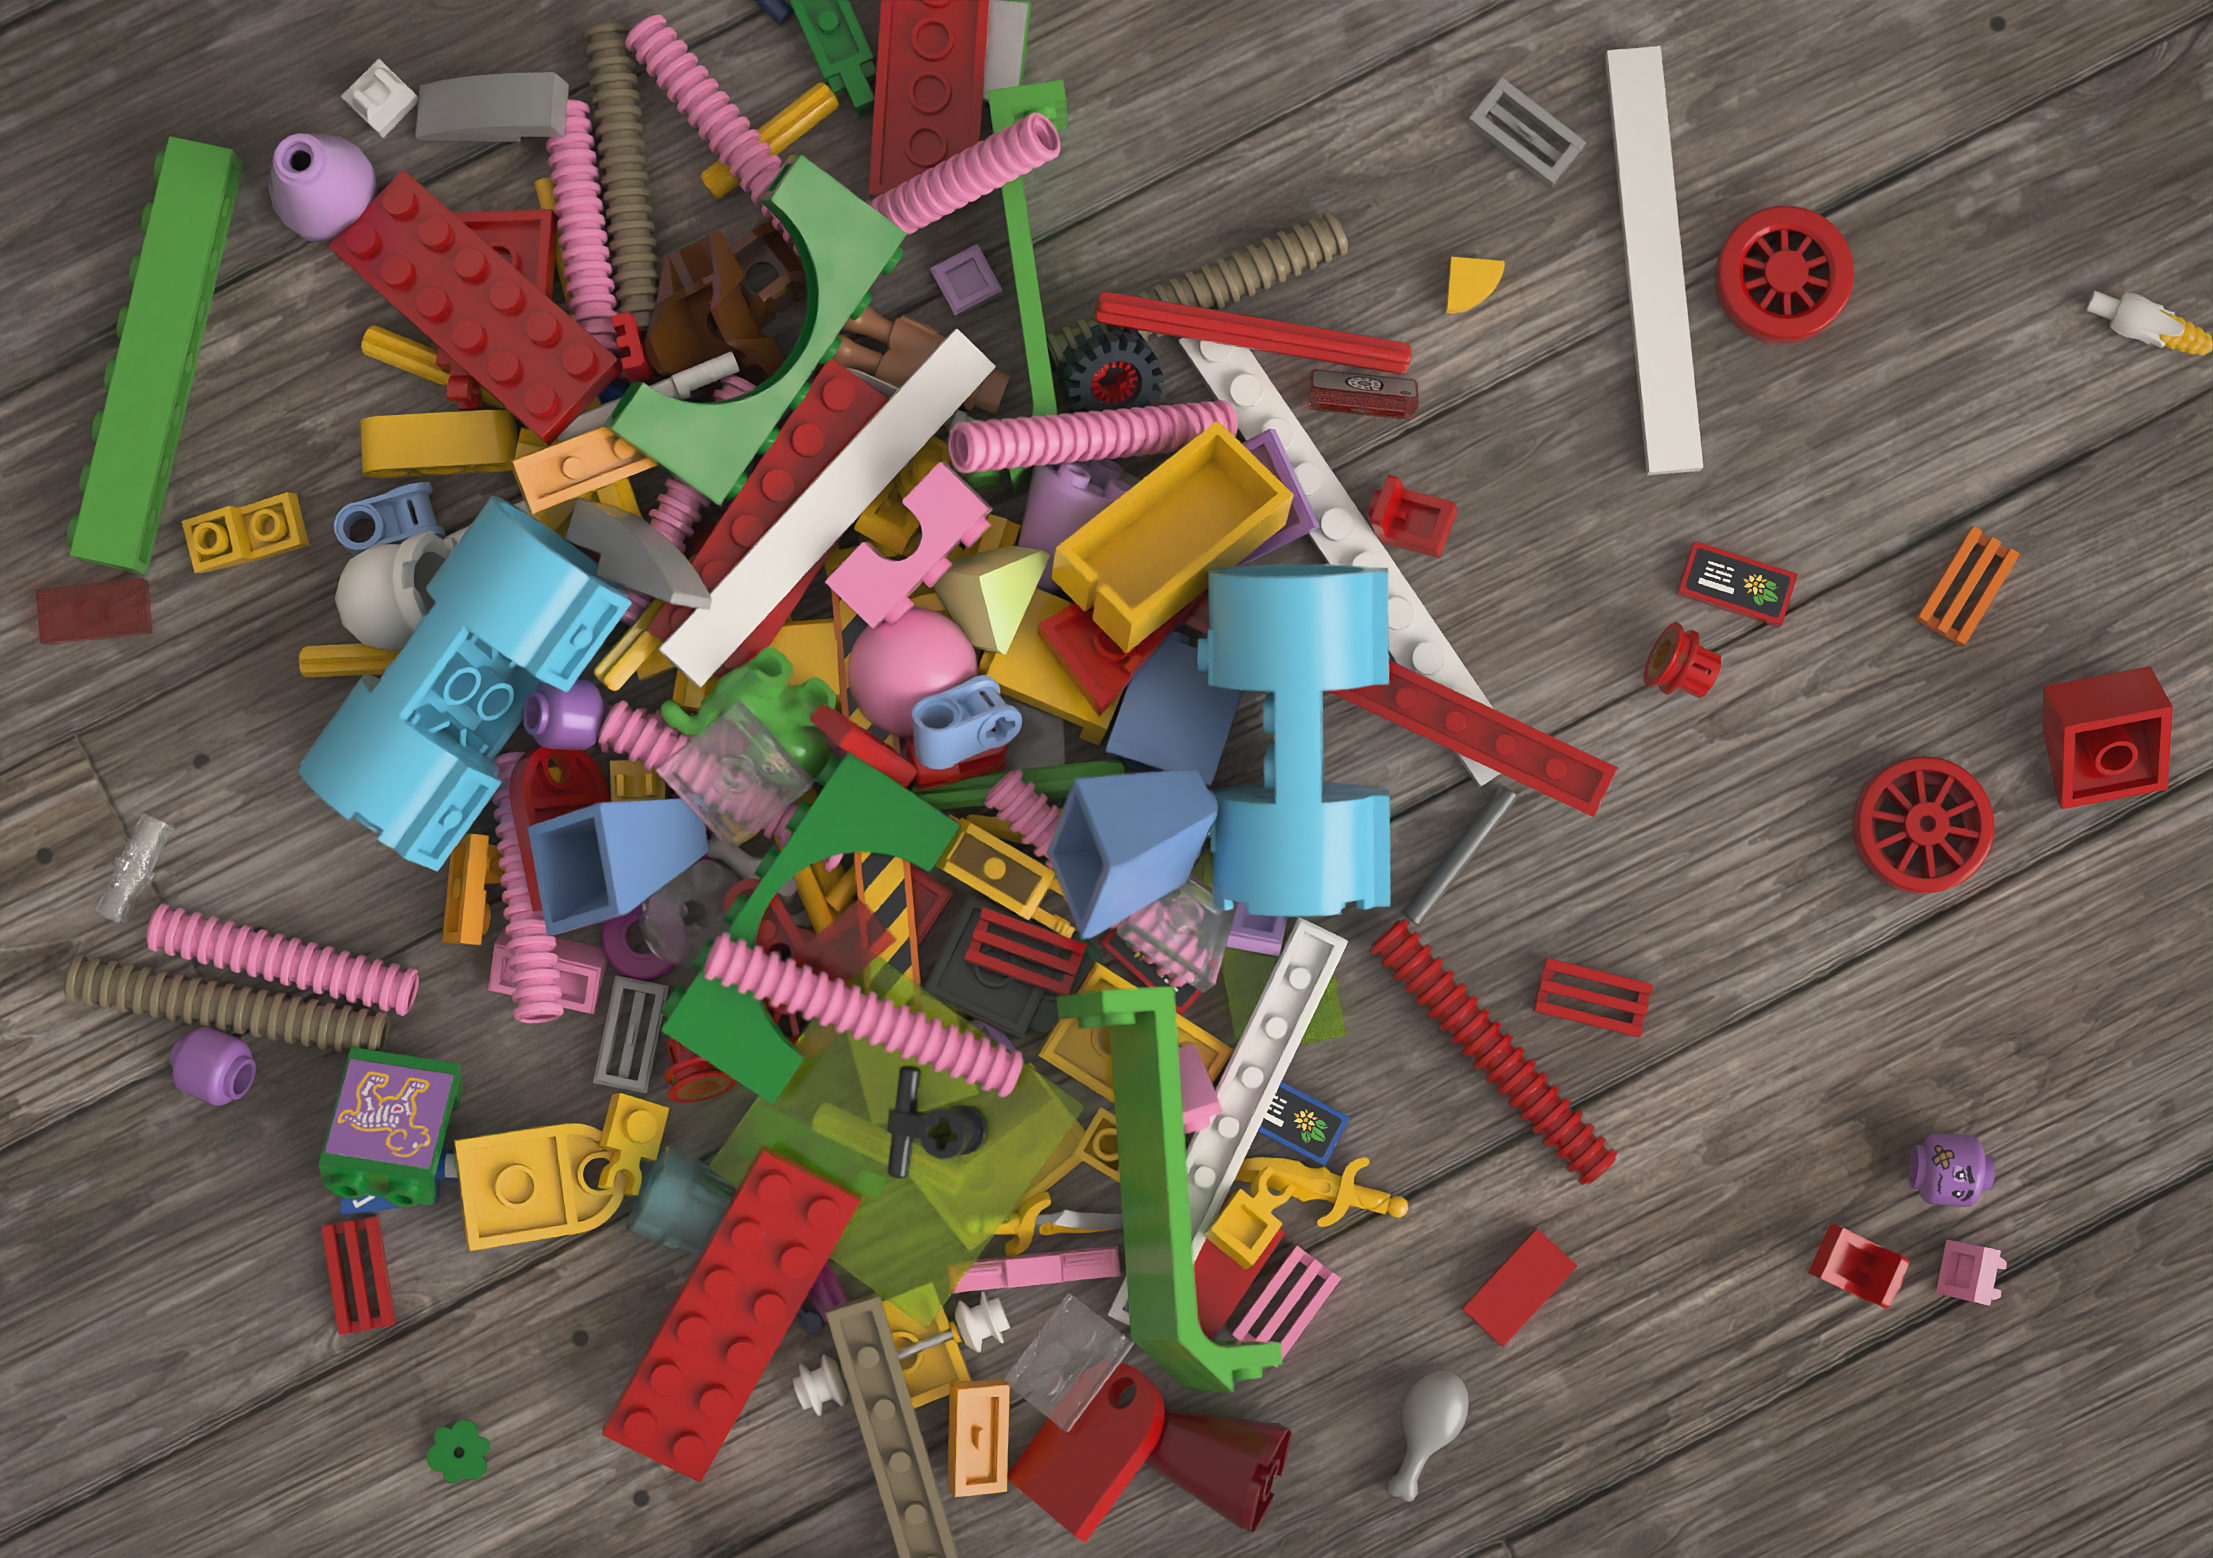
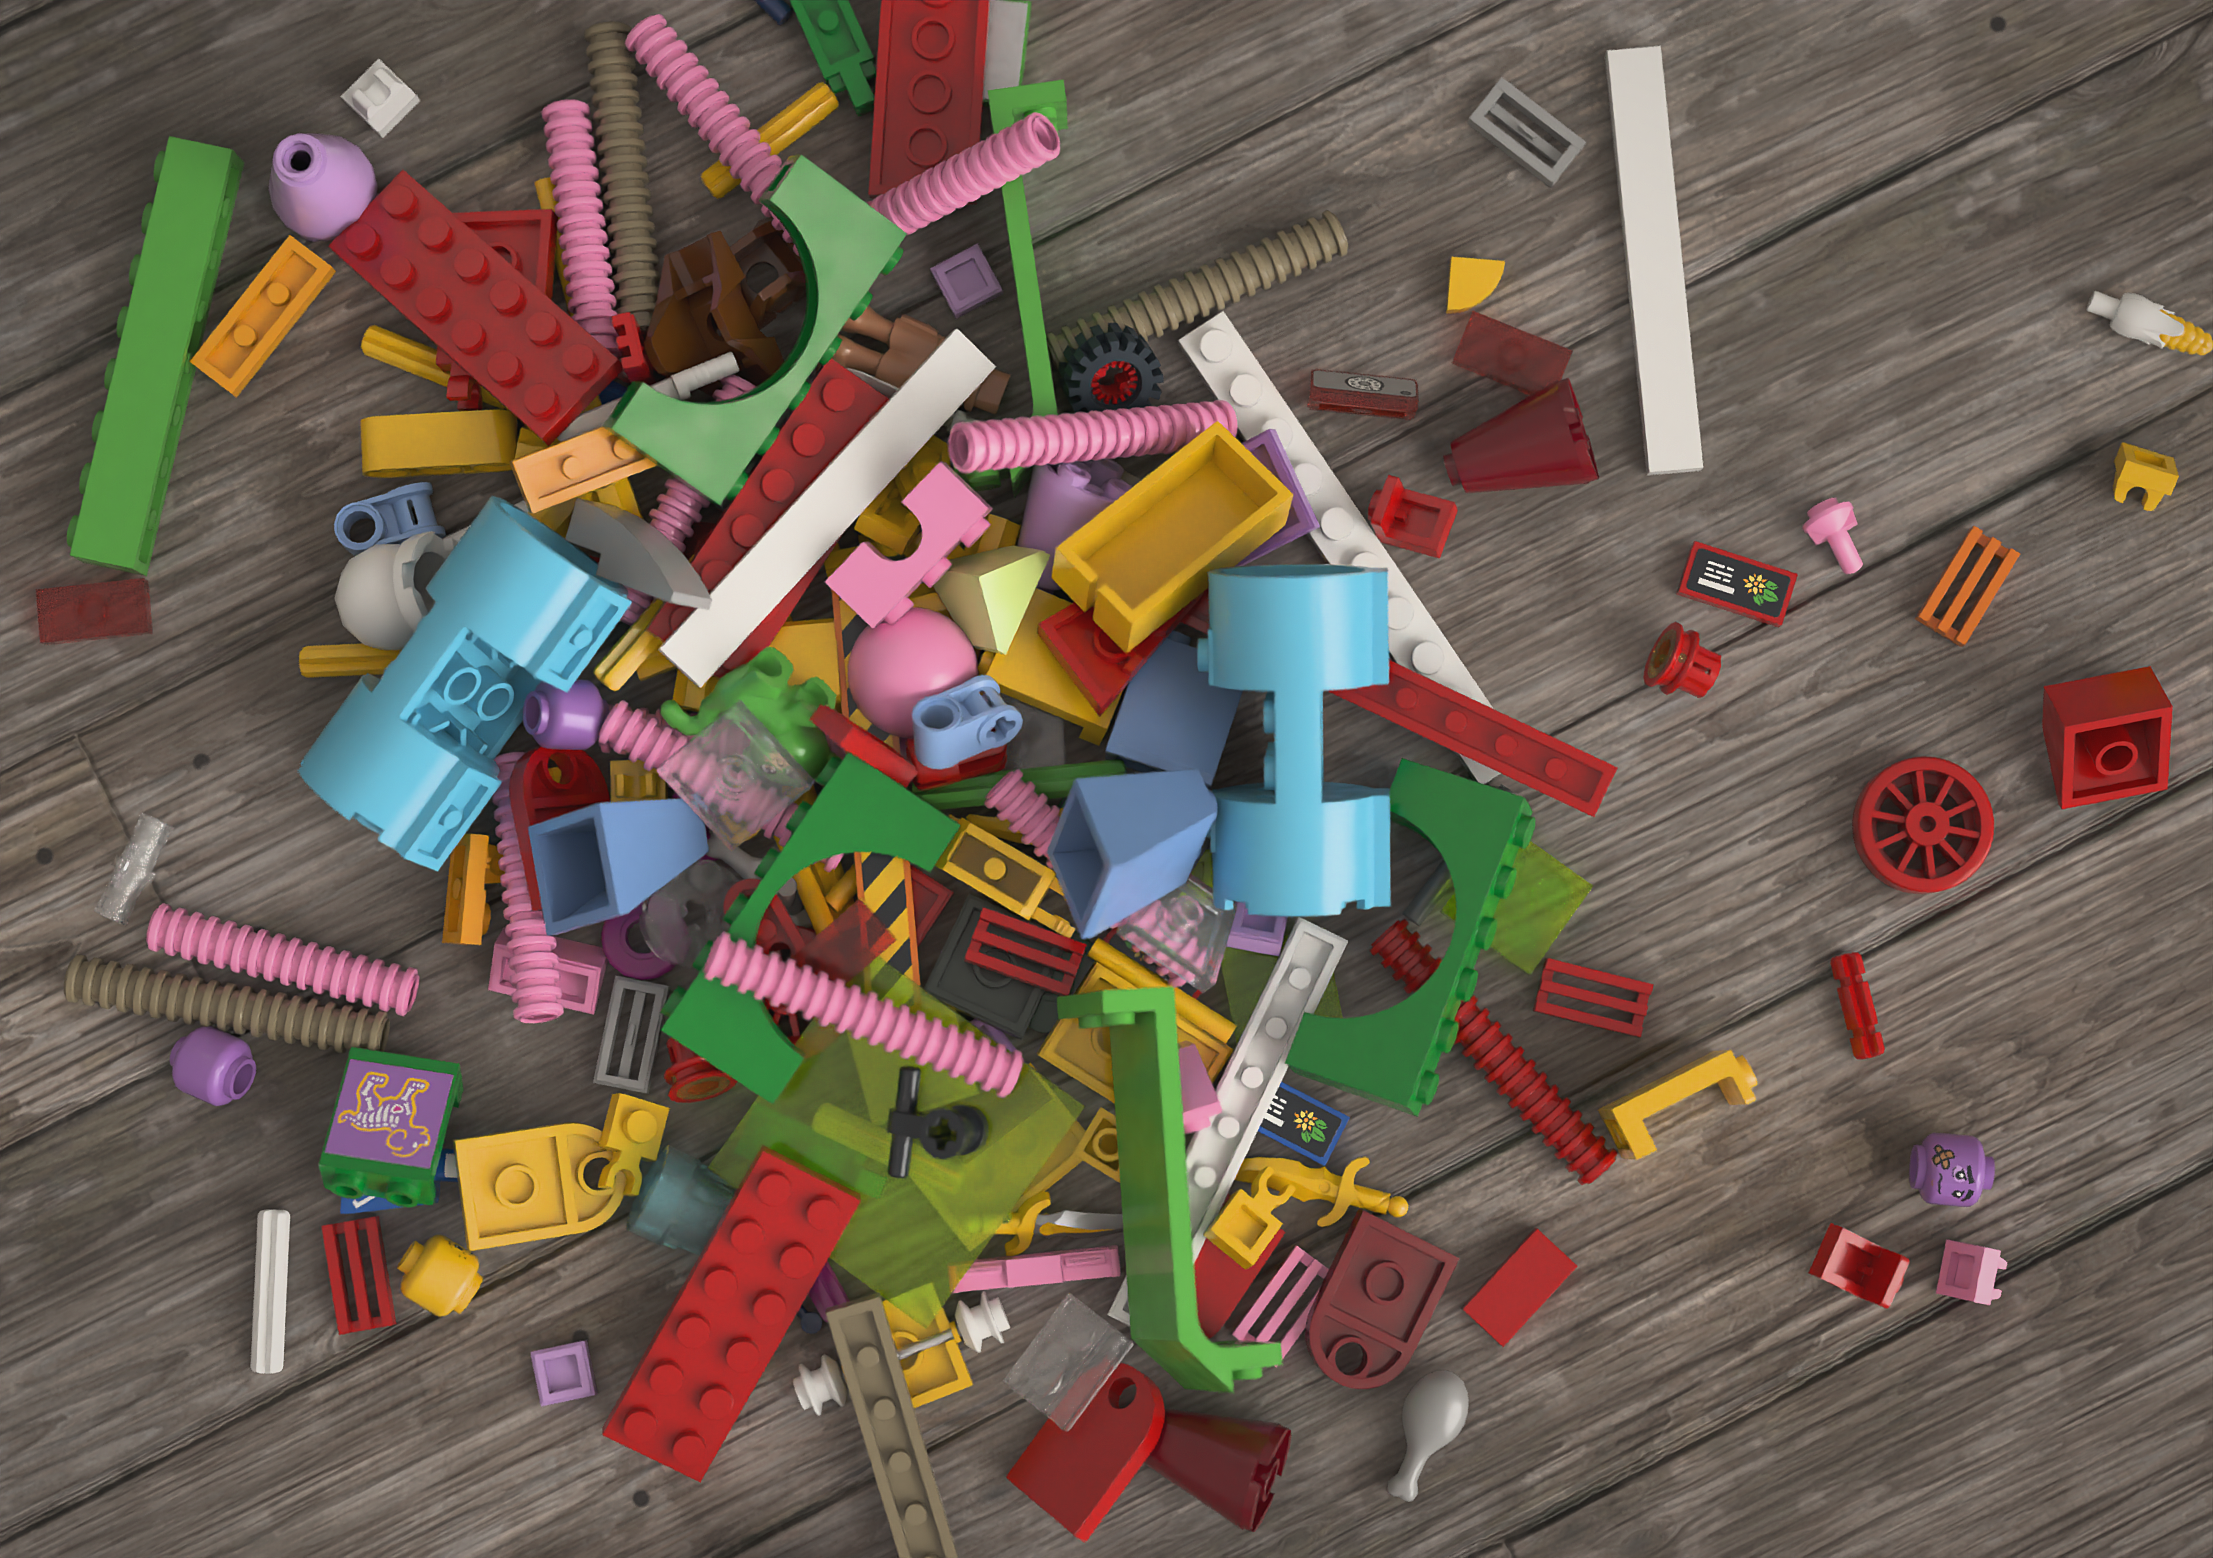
(245, 533): yellow slope -> none
(263, 316): none -> light orange plate
(270, 1291): none -> white axle
(439, 1275): none -> yellow head
(444, 1456): green plant -> none
(493, 108): light grey slope -> none
(563, 1373): none -> lavender tile
(978, 1437): light orange plate -> none
(1144, 978): none -> yellow bar
(1252, 332): red axle -> none
(1378, 1297): none -> dark red tile
(1397, 1050): none -> green arch
(1510, 355): none -> clear red plate
(1526, 446): none -> dark red cone
(1536, 909): none -> clear neon green plate
(1625, 1114): none -> yellow panel
(1783, 275): red wheel -> none
(1830, 523): none -> bright pink plate
(1857, 1005): none -> red axle
(2144, 469): none -> yellow tile

